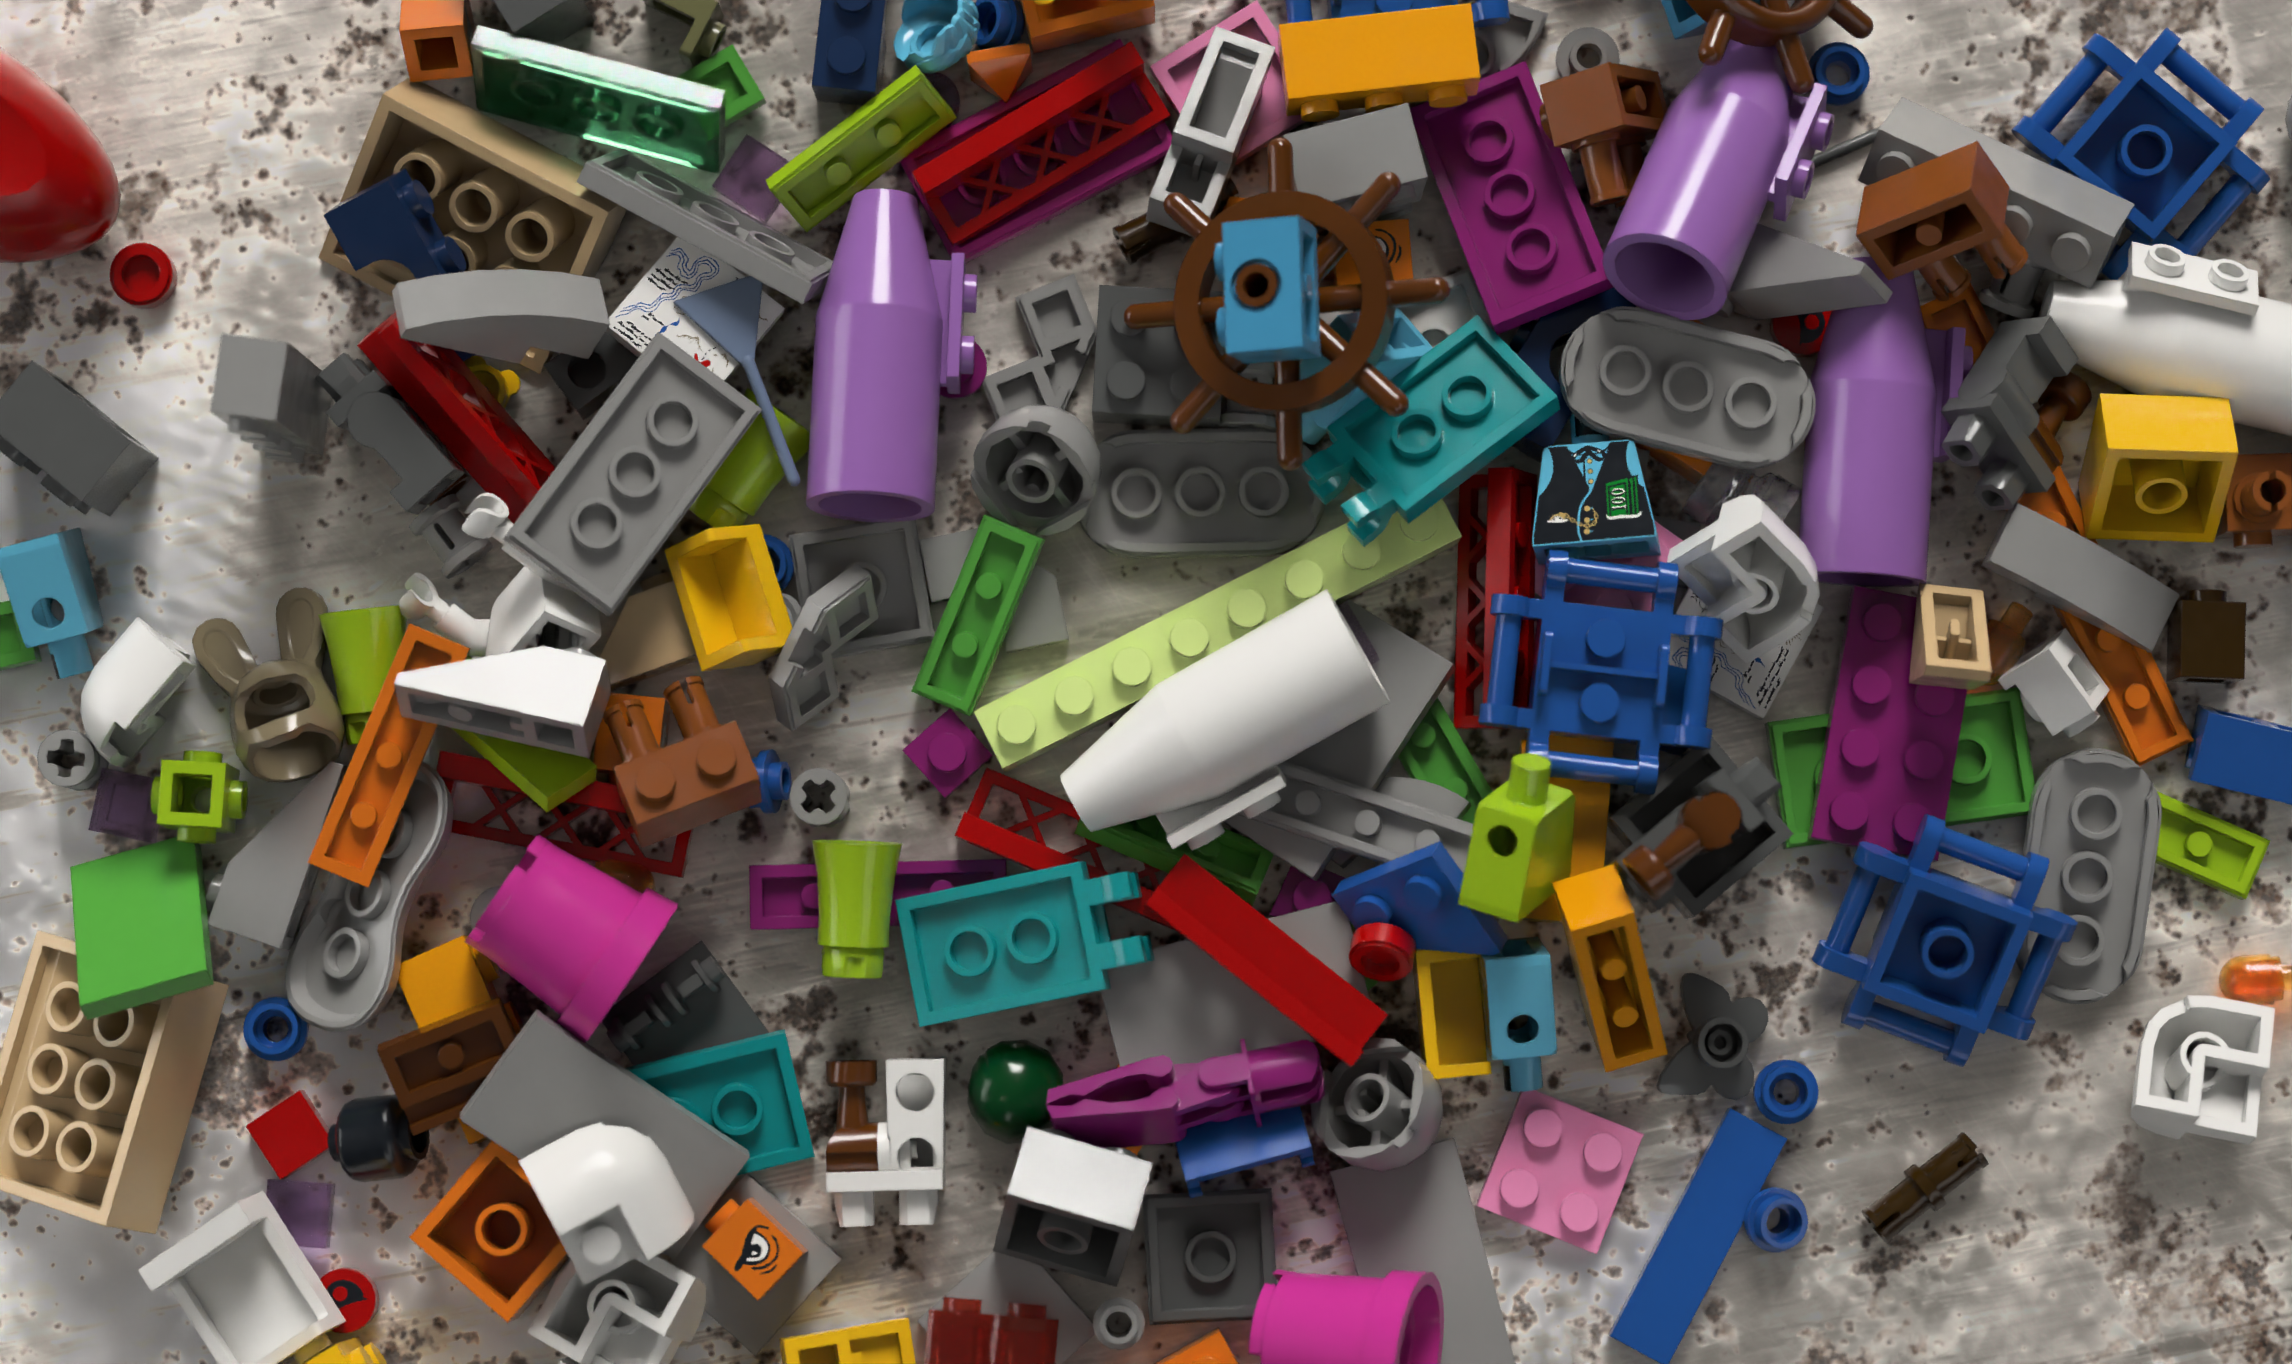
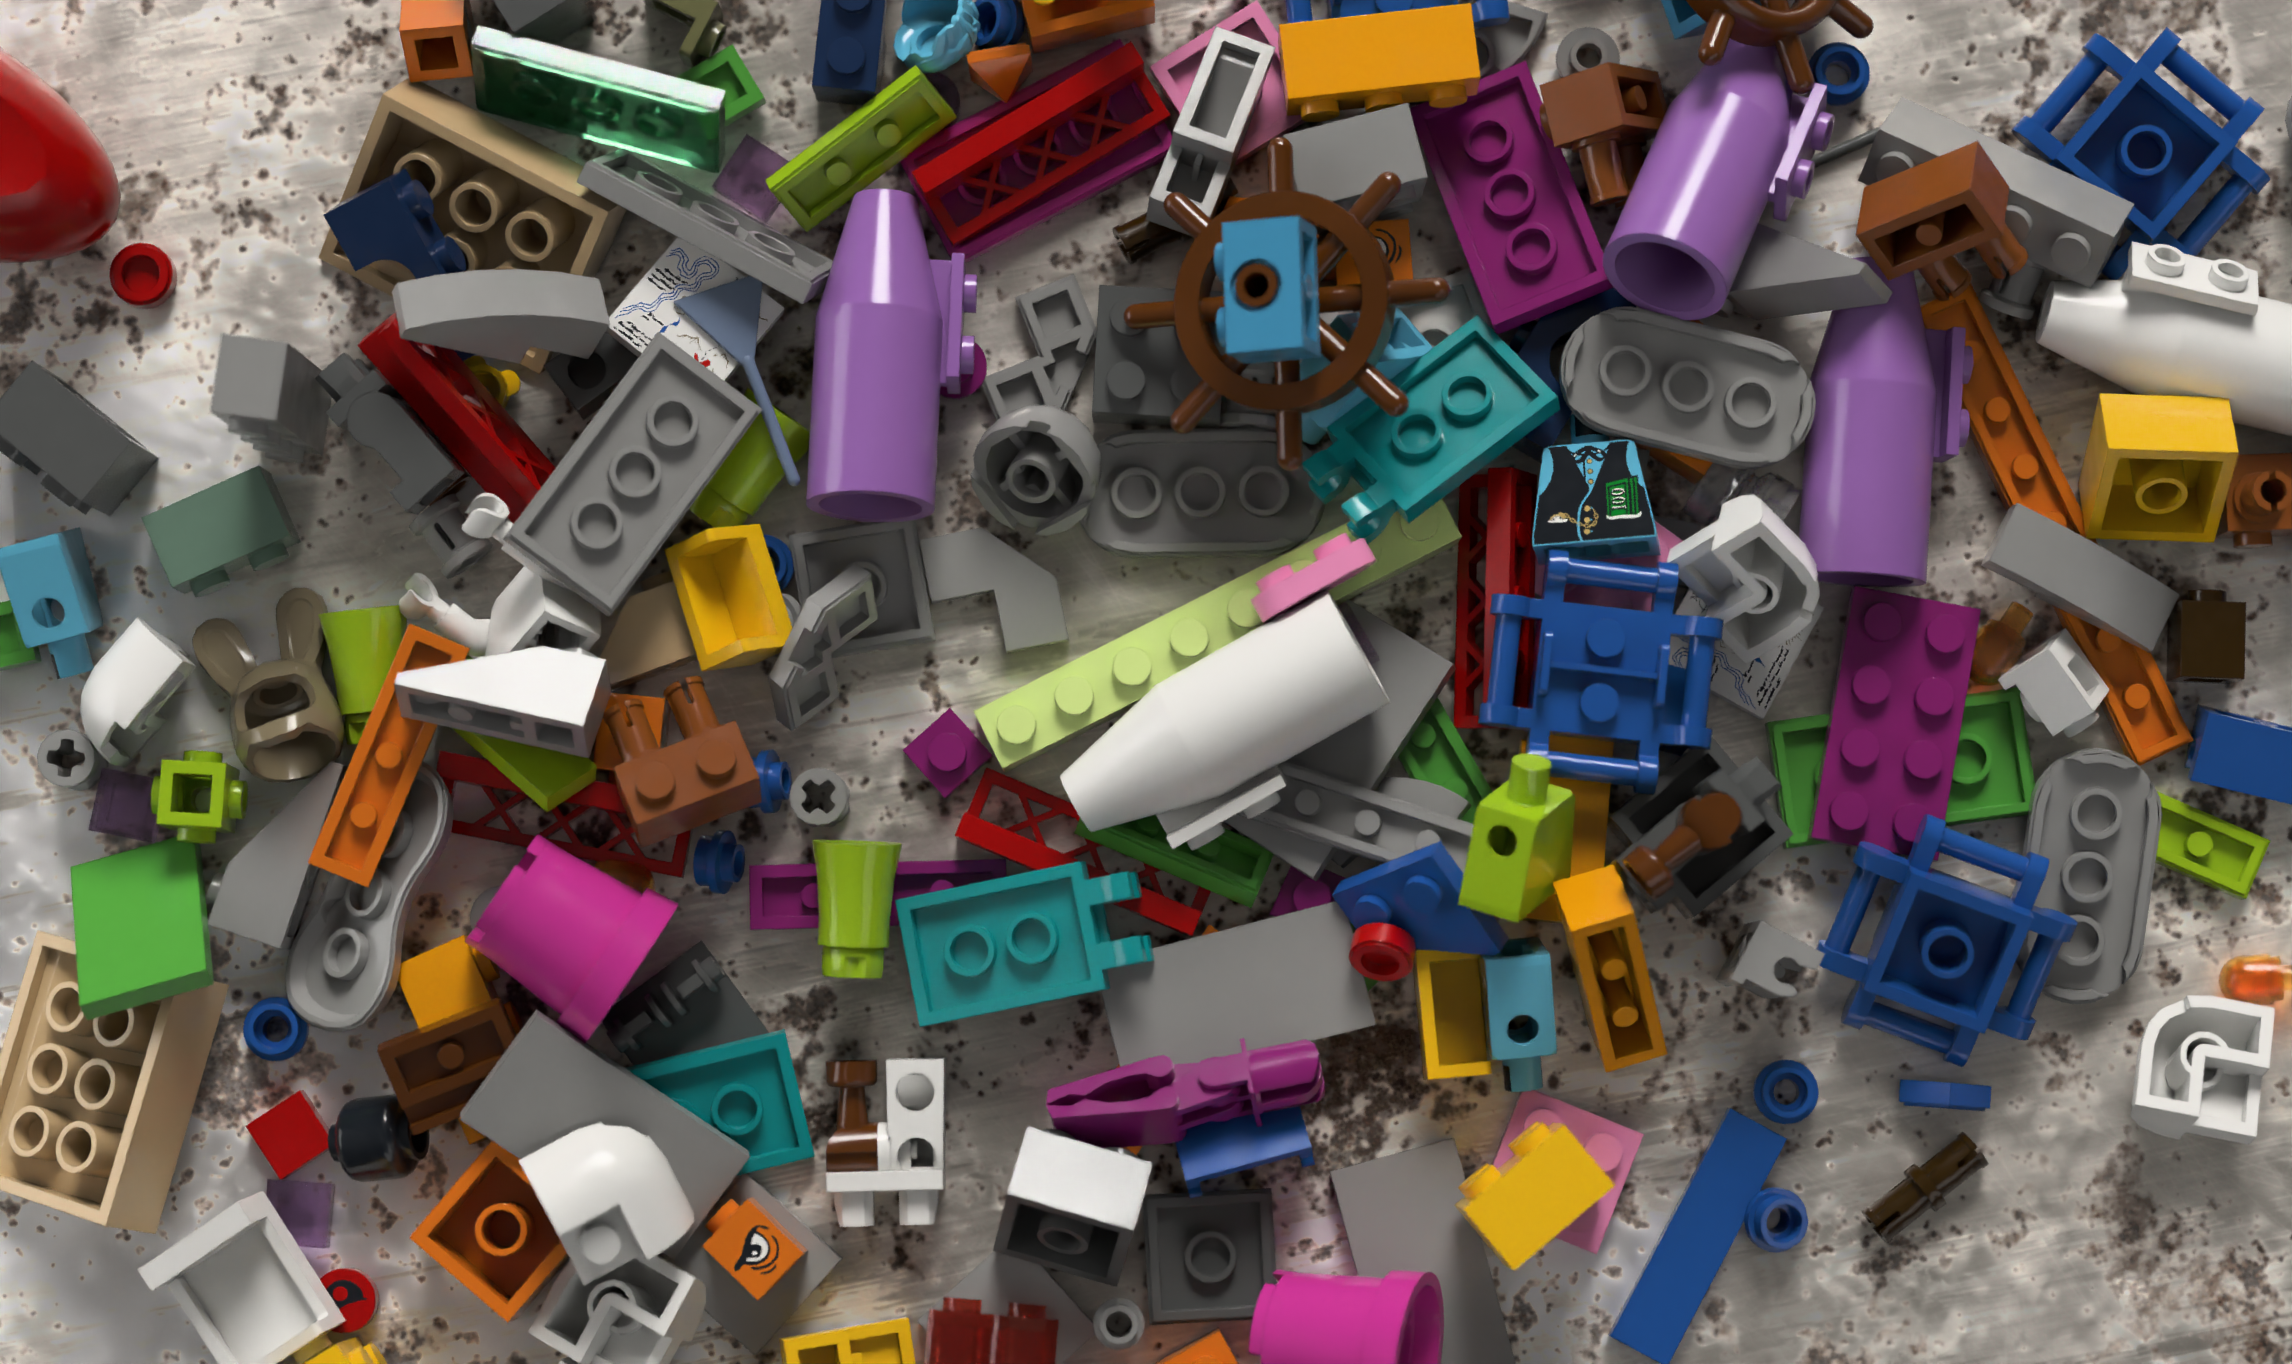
(222, 532): none -> sand green brick
(718, 861): none -> blue plate
(978, 615): bright green tile -> none
(1011, 1089): dark green hair -> none
(1266, 960): red fence -> none
(1336, 563): none -> bright pink plate
(1380, 1108): light grey cylinder -> none
(1532, 1193): none -> yellow brick
(1715, 1043): dark grey animal -> none
(1755, 959): none -> light grey hinge
(1800, 333): red tile -> none
(1945, 1095): none -> blue tile
(1950, 638): tan slope -> none
(1996, 417): dark grey hips -> none

